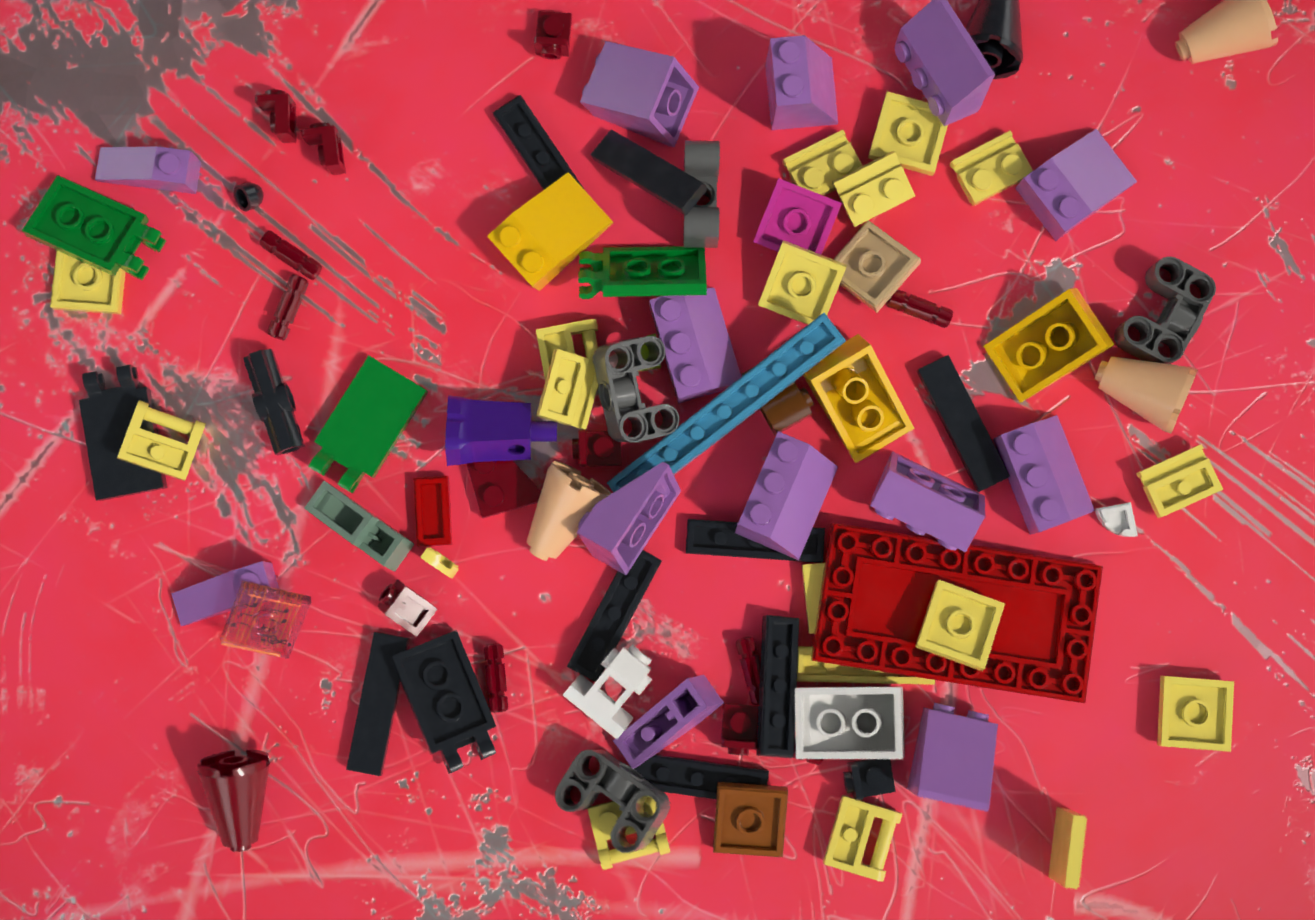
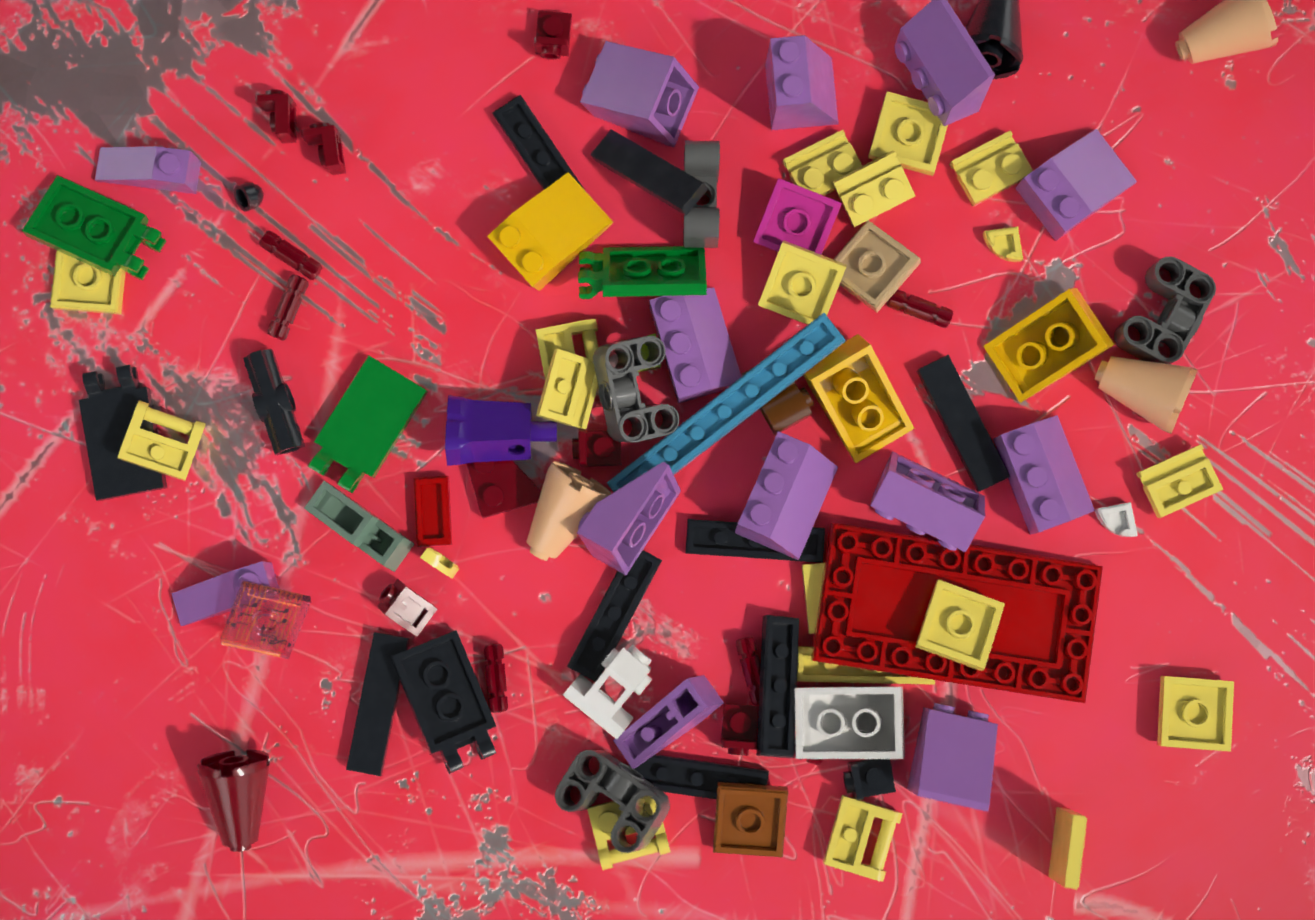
(1005, 243): none -> light yellow tile

